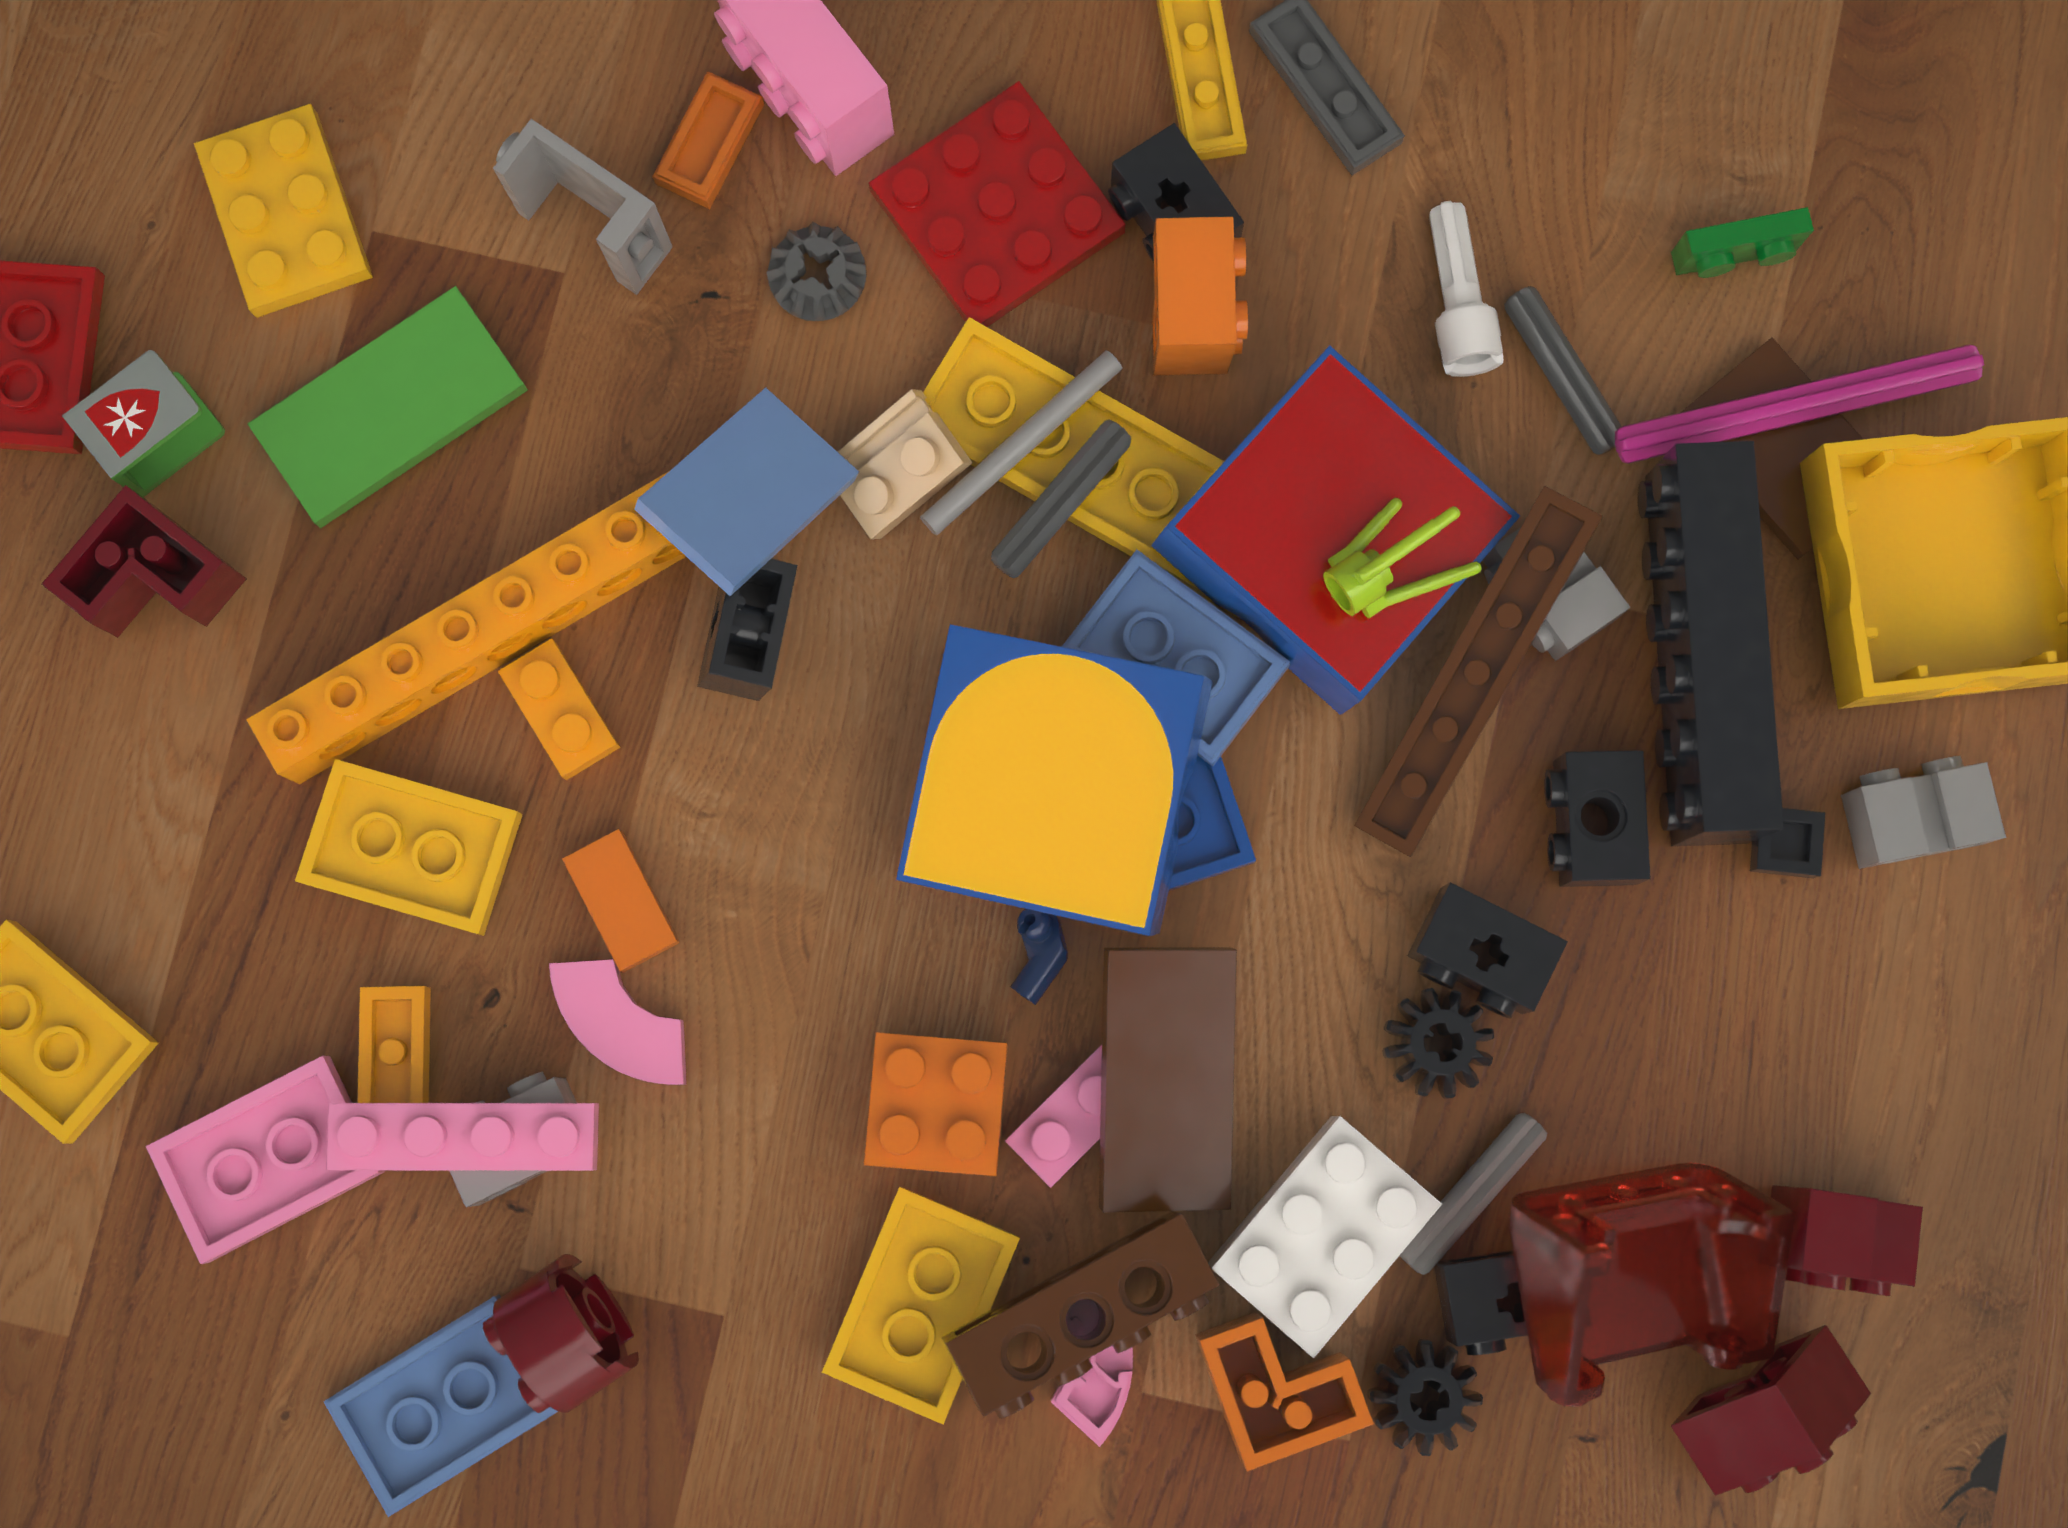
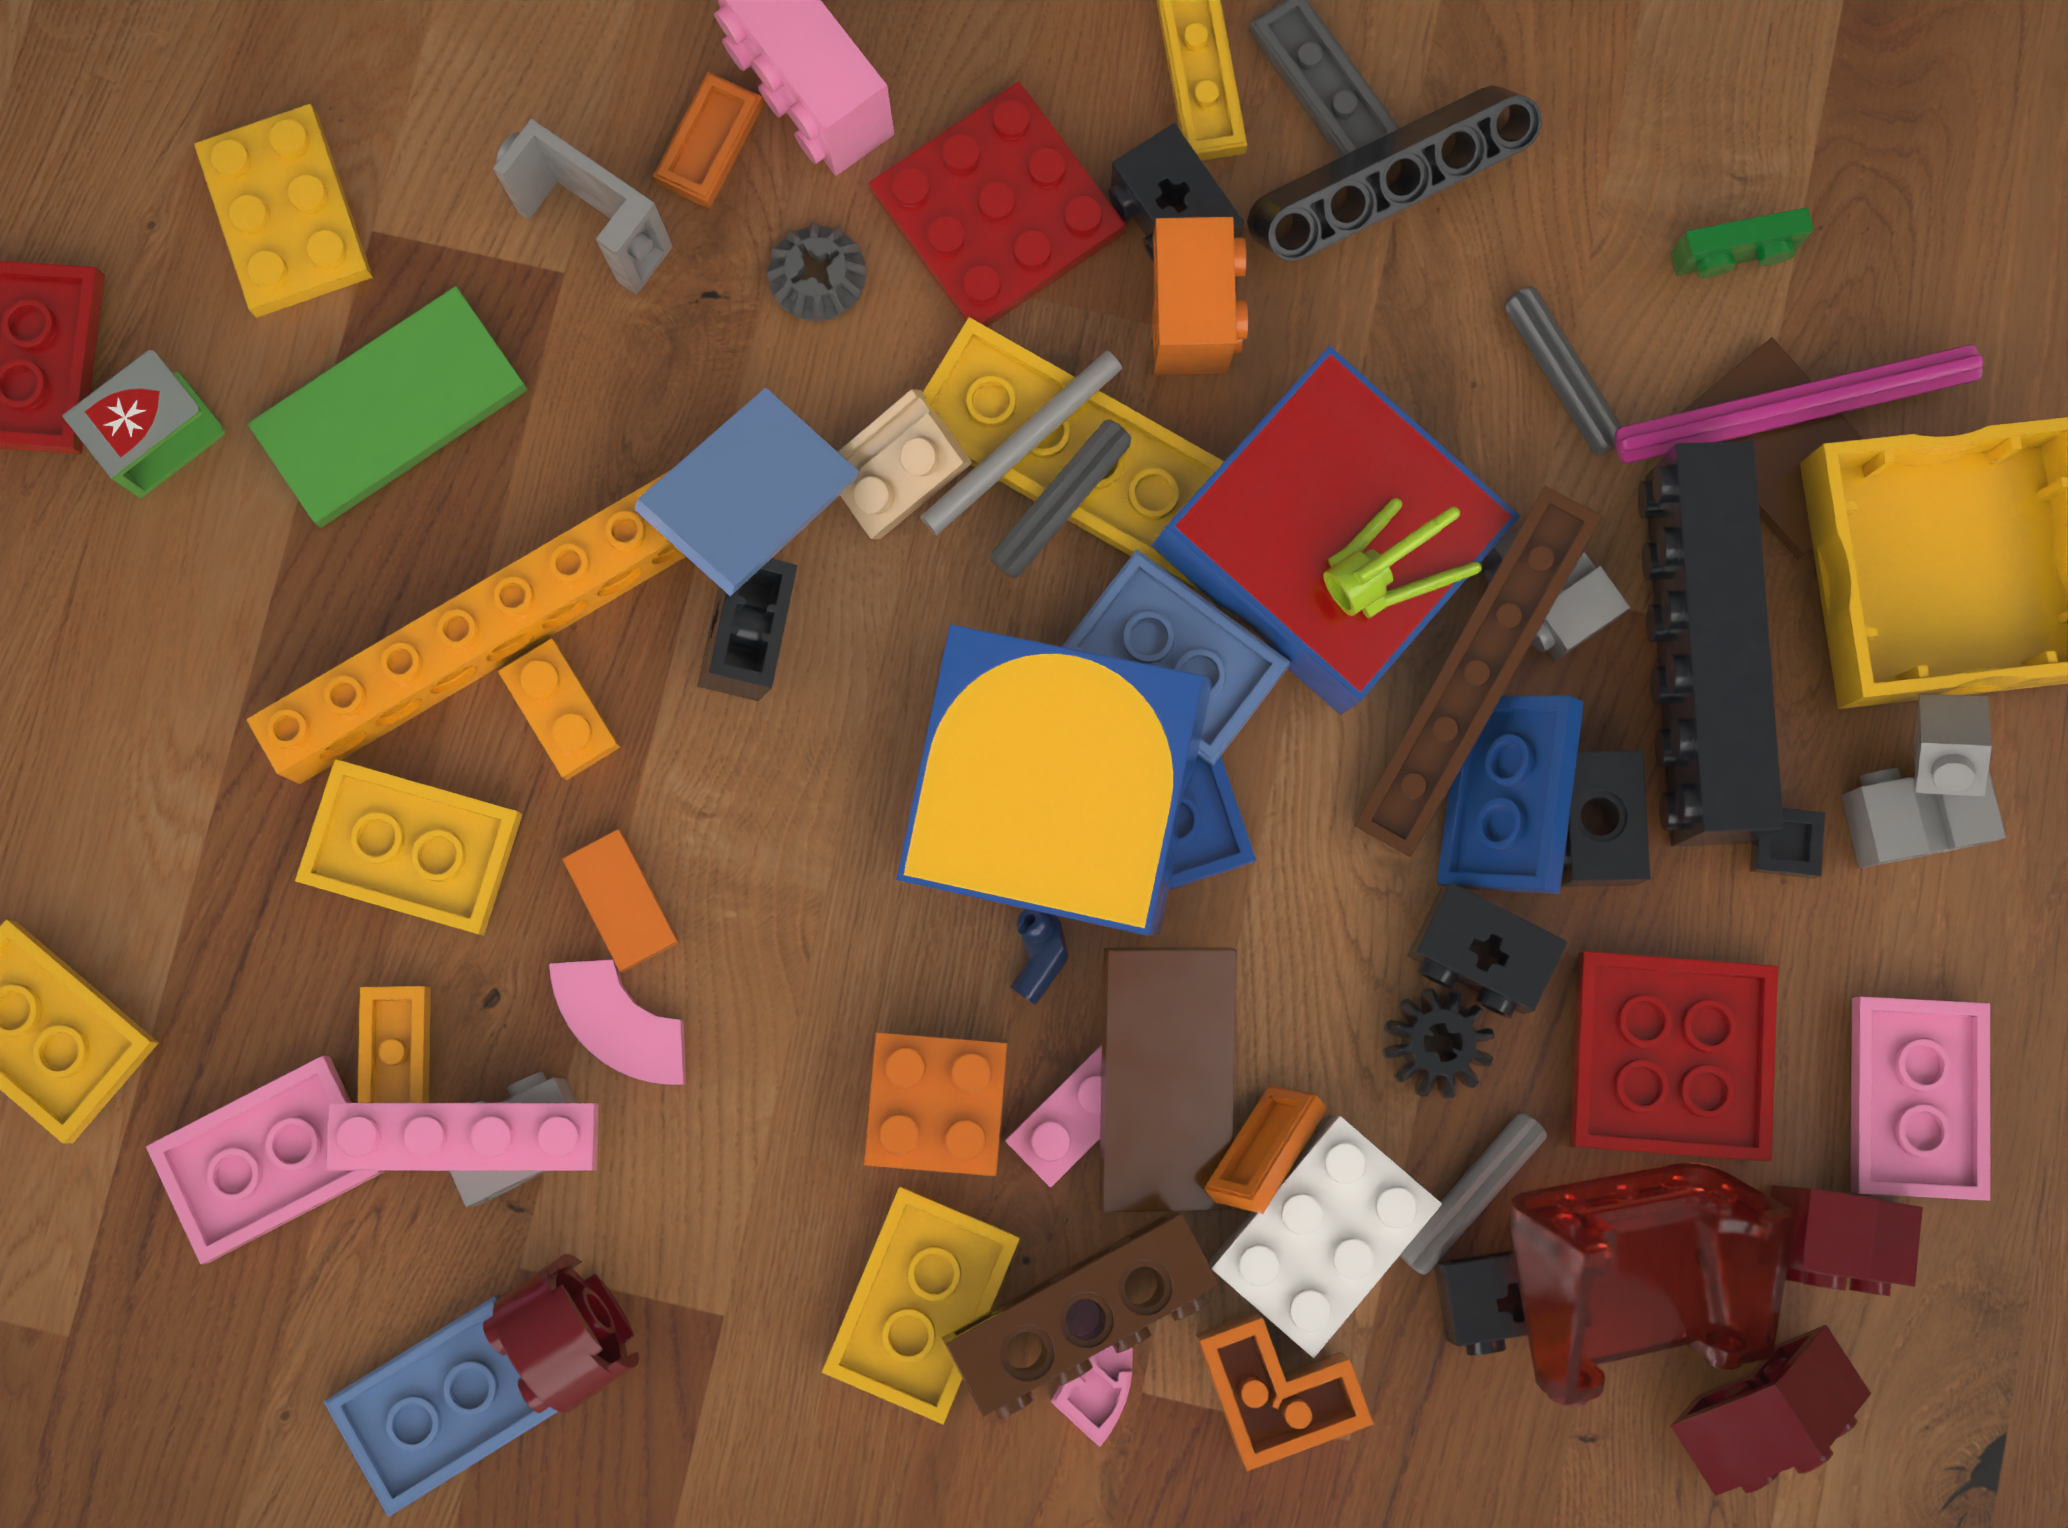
(130, 558): dark red brick -> none
(1265, 1149): none -> orange tile
(1421, 173): none -> black beam
(1439, 1414): black gear -> none
(1467, 328): white piece -> none
(1514, 799): none -> blue plate
(1674, 1056): none -> red plate
(1920, 1098): none -> bright pink plate
(1952, 745): none -> light grey brick

